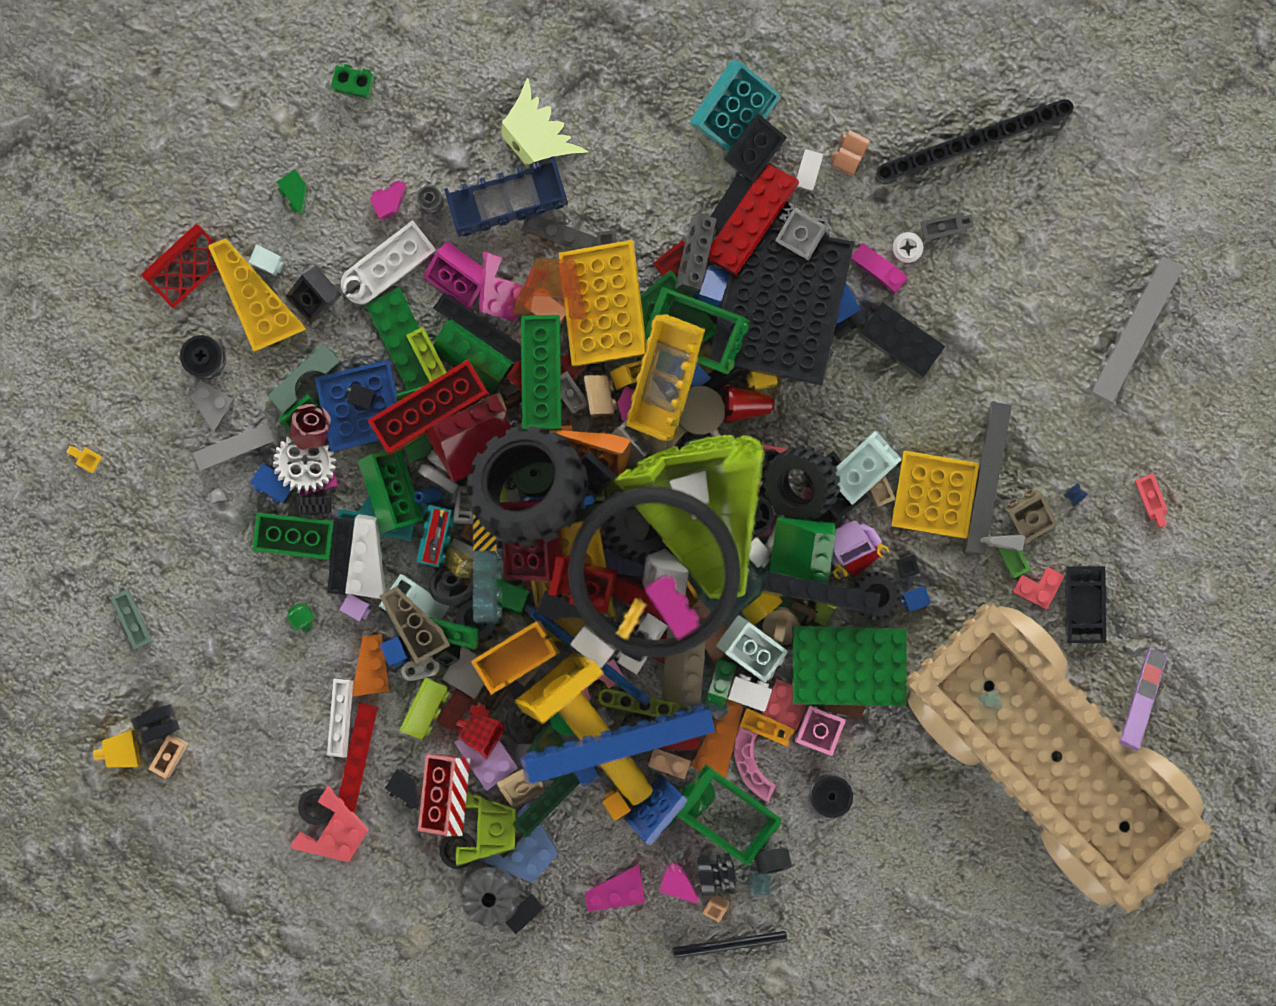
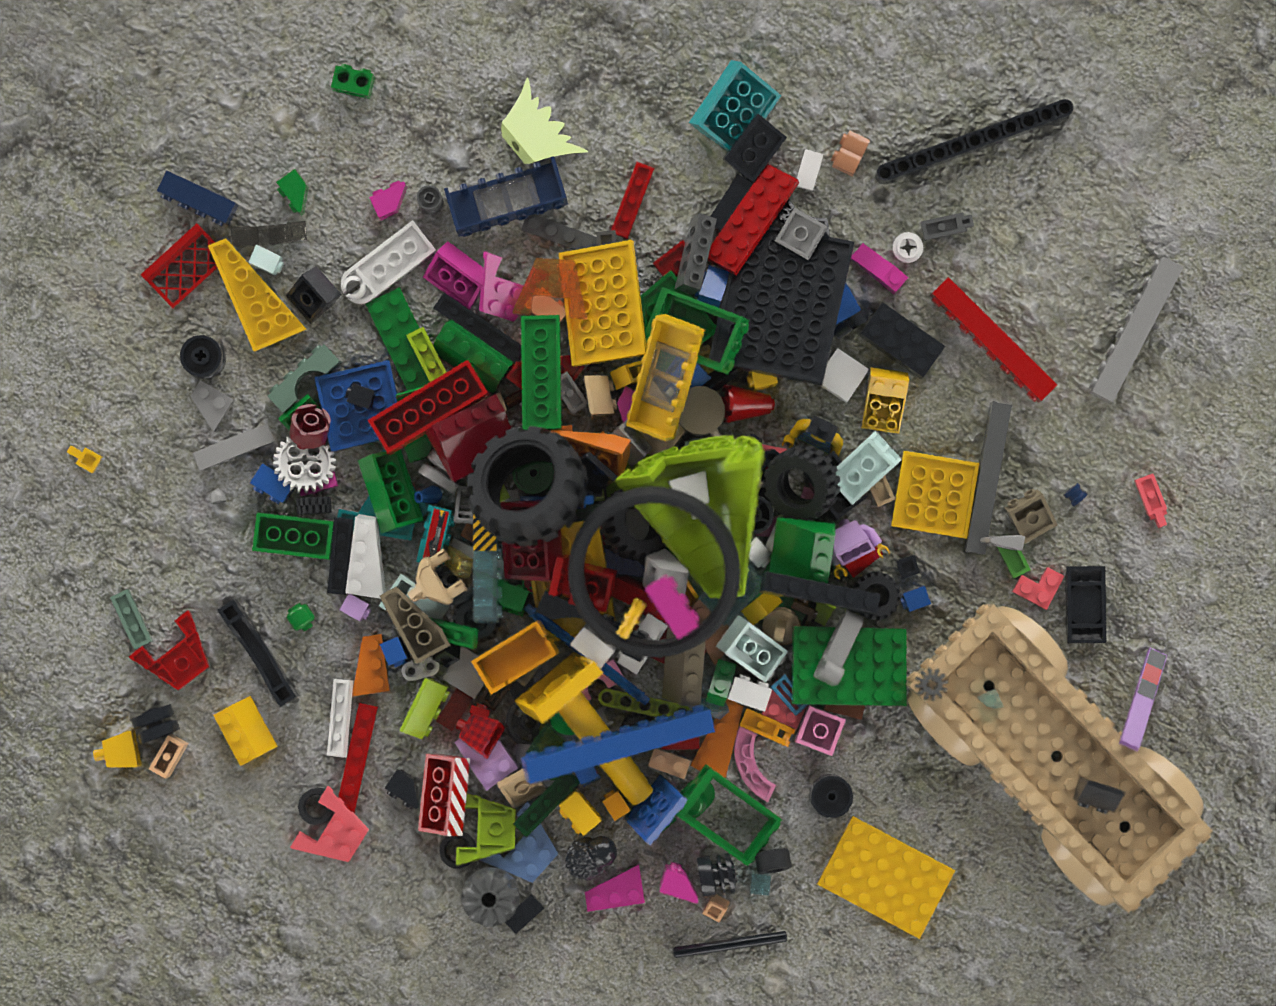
(182, 661): none -> red wing
(197, 198): none -> dark blue brick
(245, 730): none -> yellow slope
(251, 640): none -> black arch
(269, 235): none -> clear smoke slope
(429, 583): none -> tan connector
(580, 812): none -> yellow brick
(590, 856): none -> black hair
(632, 200): none -> red tile
(779, 682): none -> dark azure tile
(816, 433): none -> torso
(830, 666): none -> light grey beam
(843, 375): none -> white slope
(885, 400): none -> yellow slope
(886, 877): none -> yellow plate
(927, 690): none -> dark grey gear
(993, 339): none -> red brick
(1097, 795): none -> black slope

